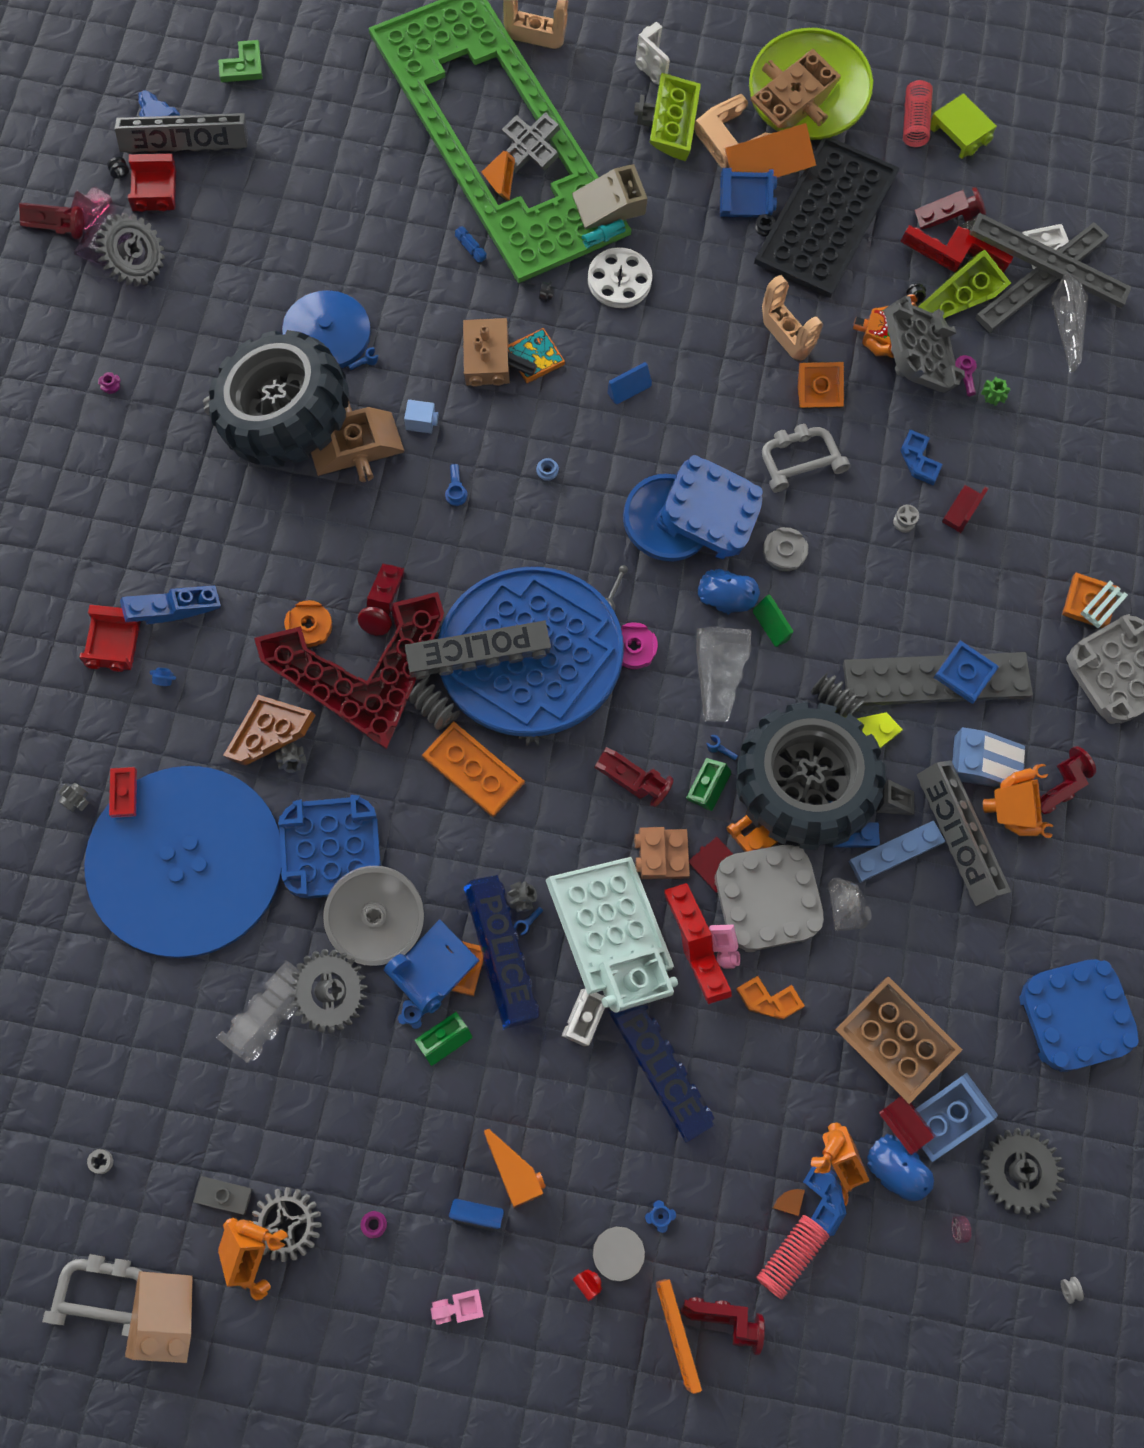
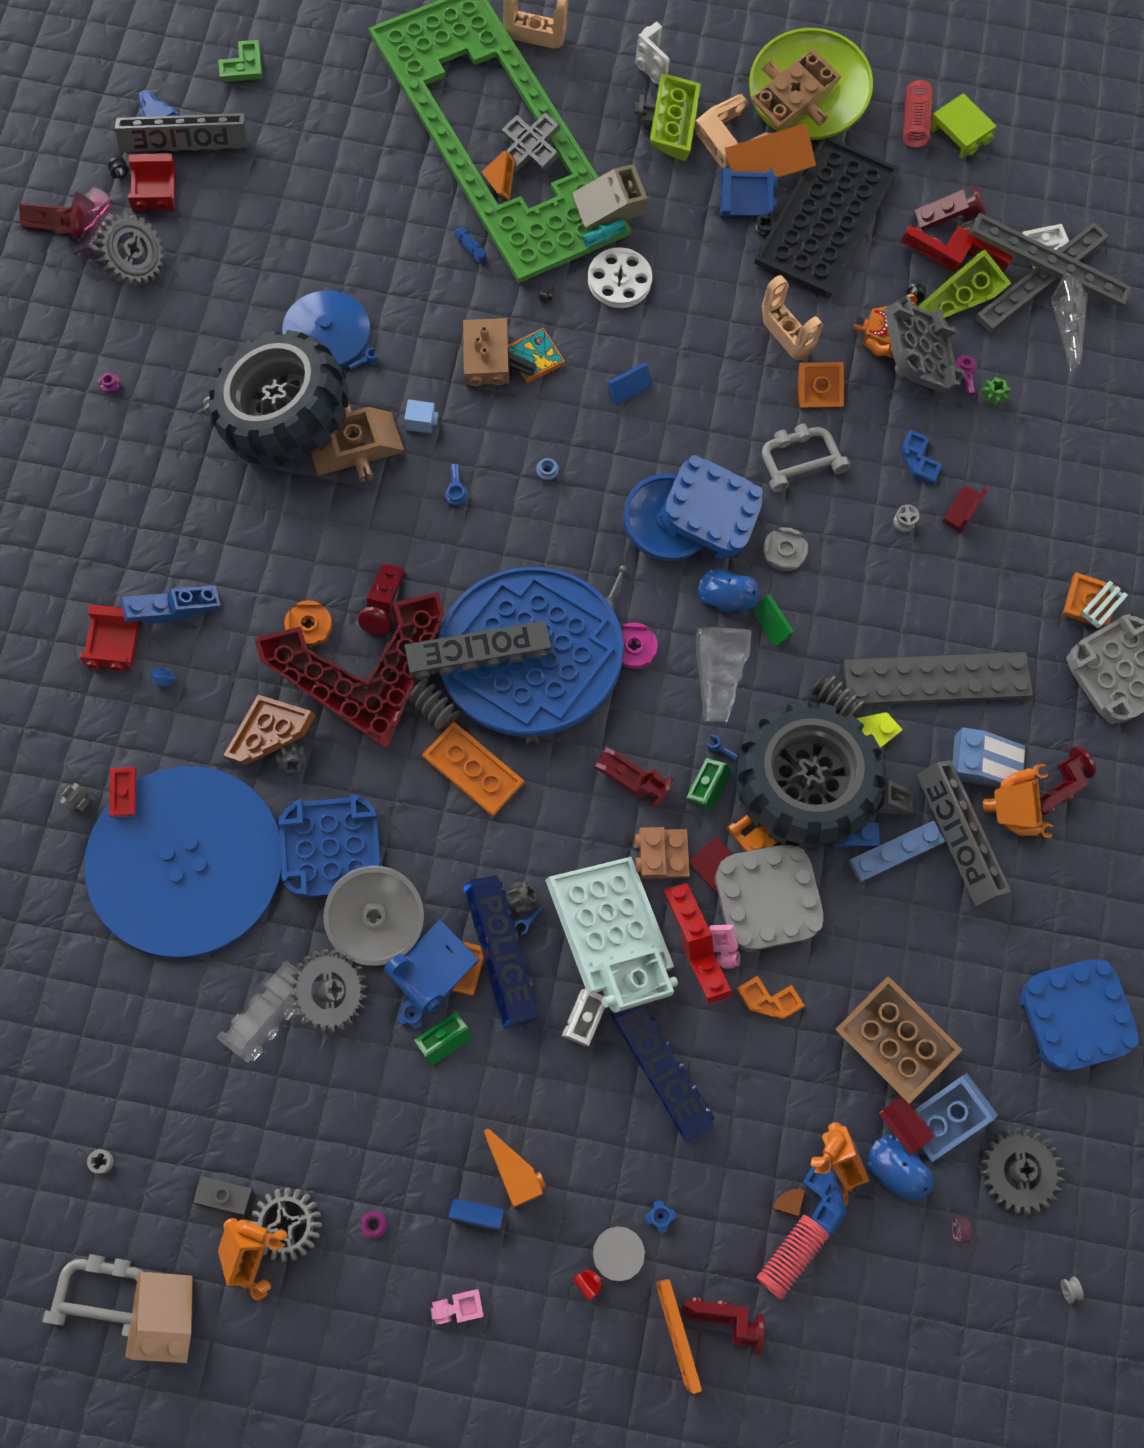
(848, 905): clear wedge -> none
(966, 672): blue plate -> none

